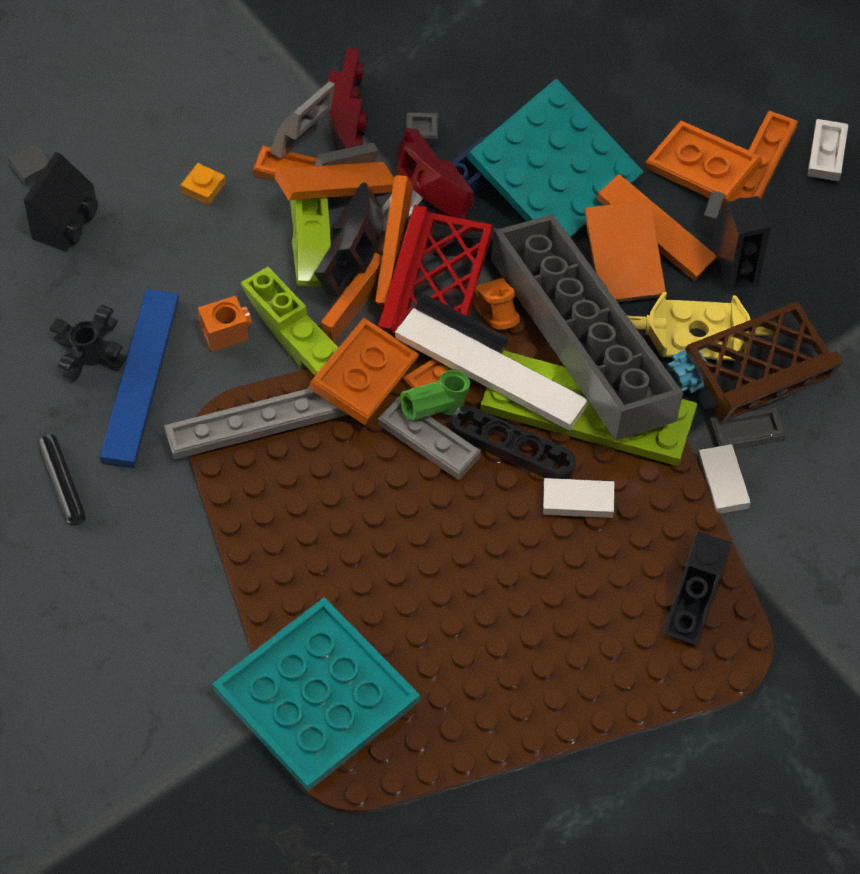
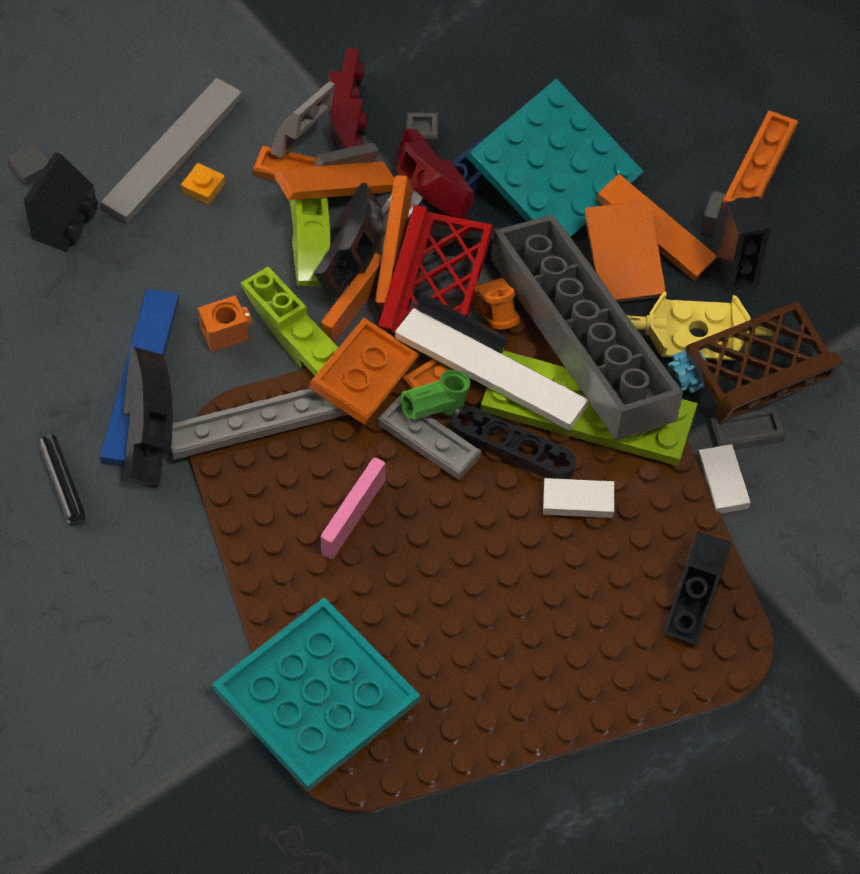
(87, 343): black pin -> none
(151, 416): none -> black slope
(171, 150): none -> light grey tile
(353, 508): none -> bright pink tile
(703, 162): orange tile -> none
(827, 150): white plate -> none

